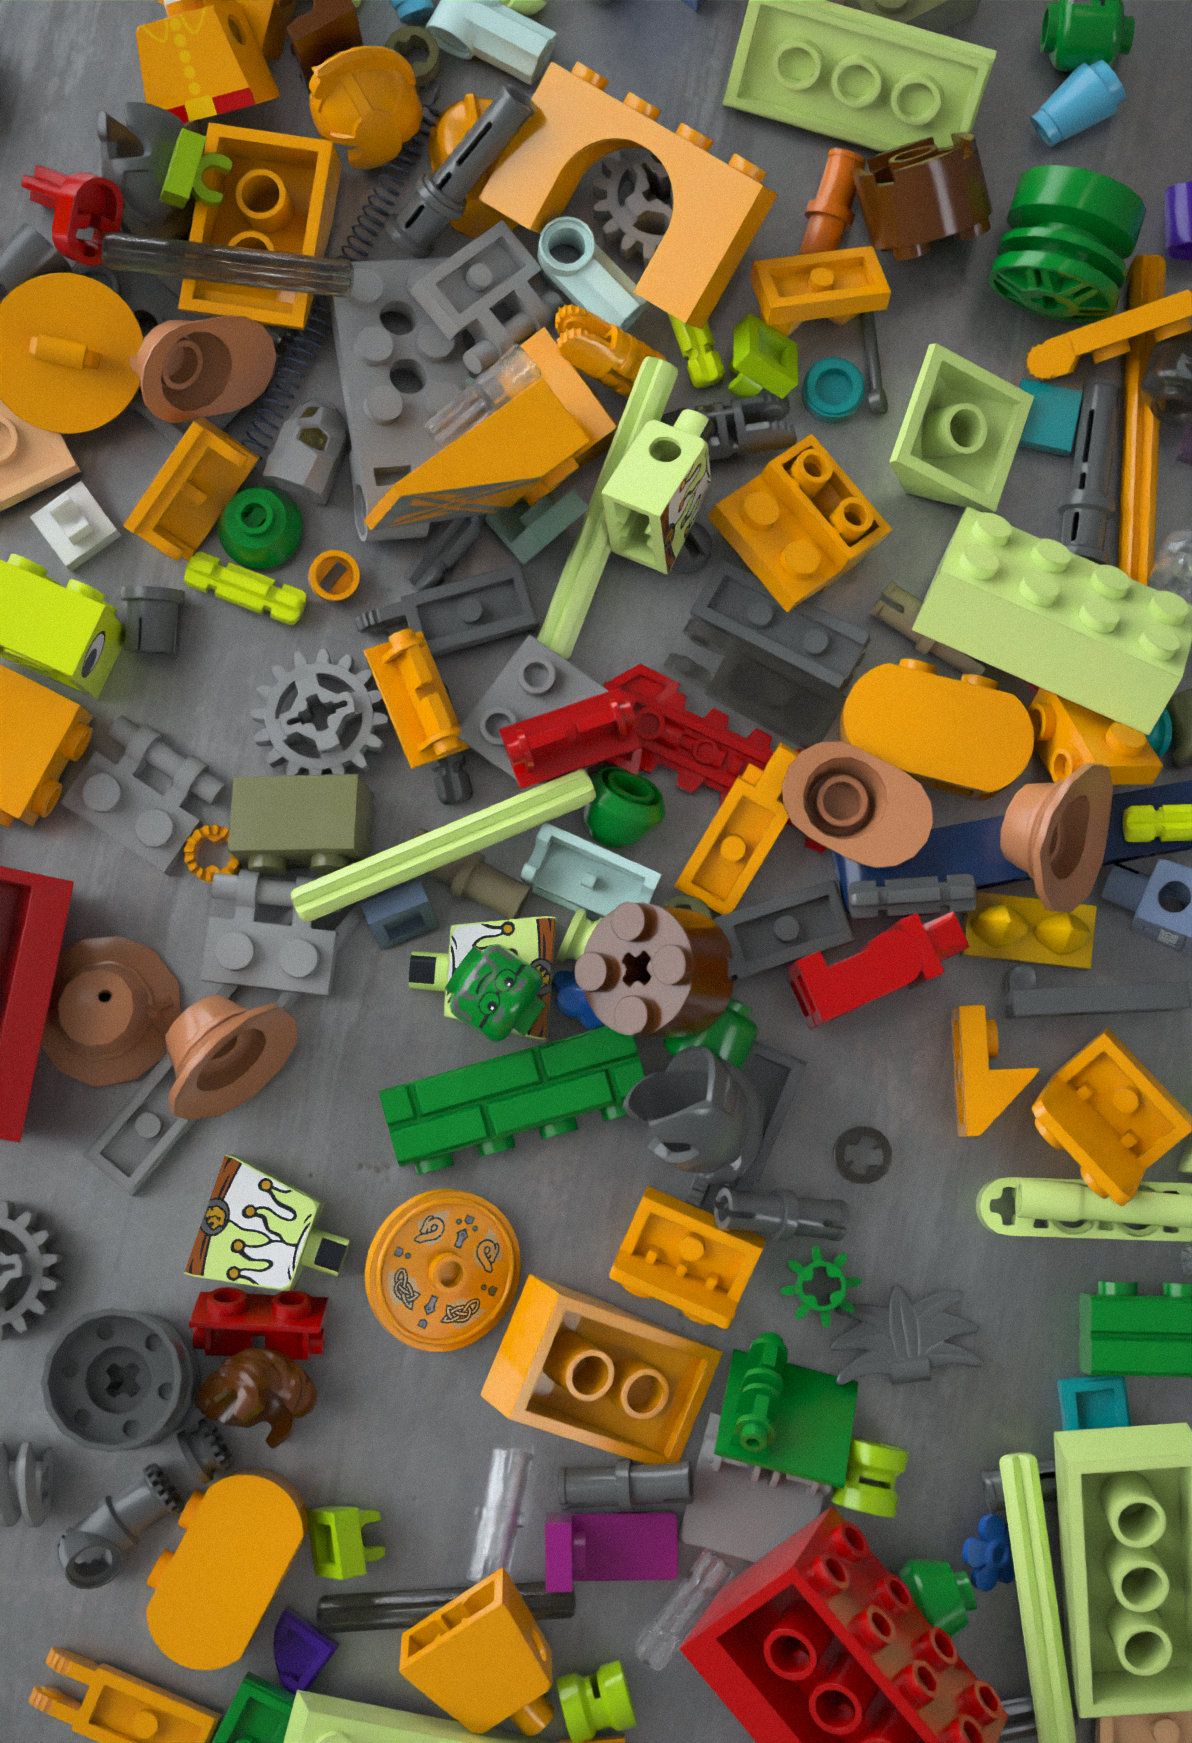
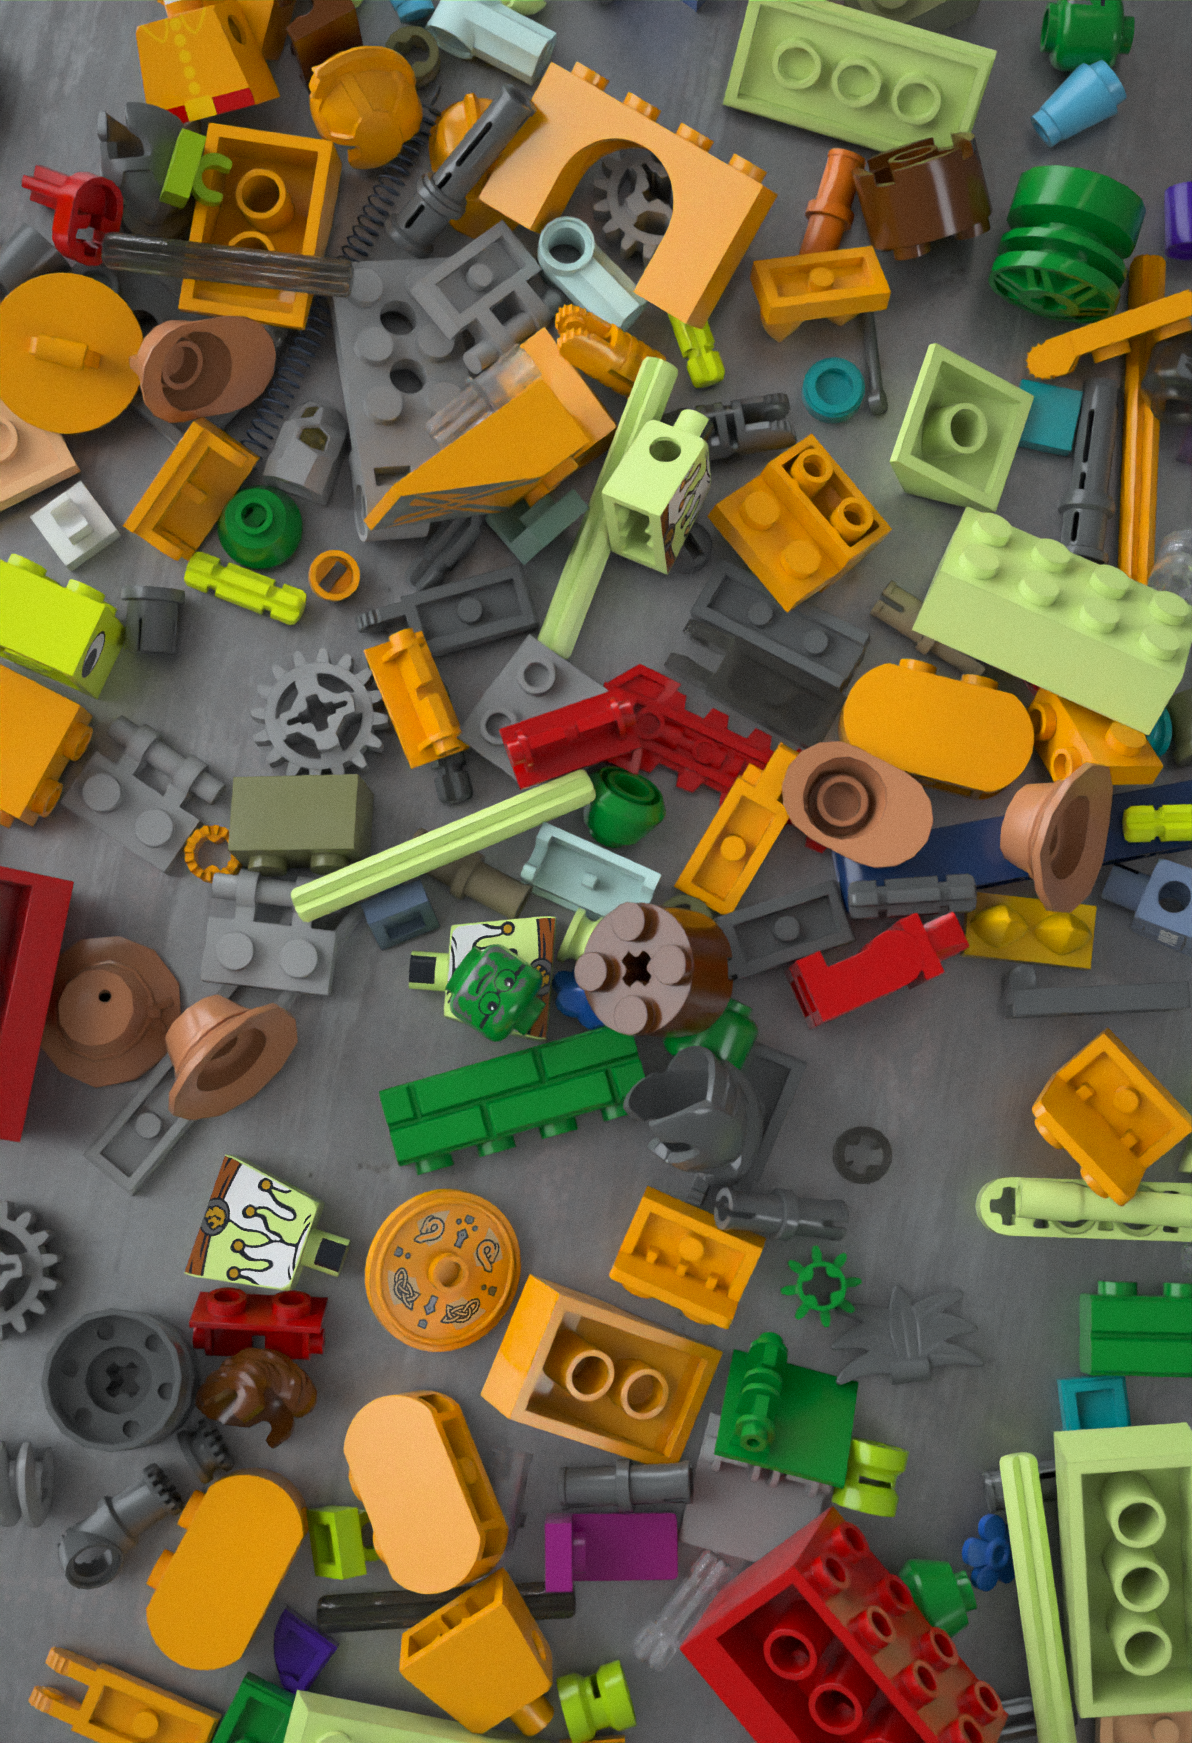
(425, 1491): none -> light orange brick
(762, 359): lime tile -> none
(980, 1091): light orange slope -> none

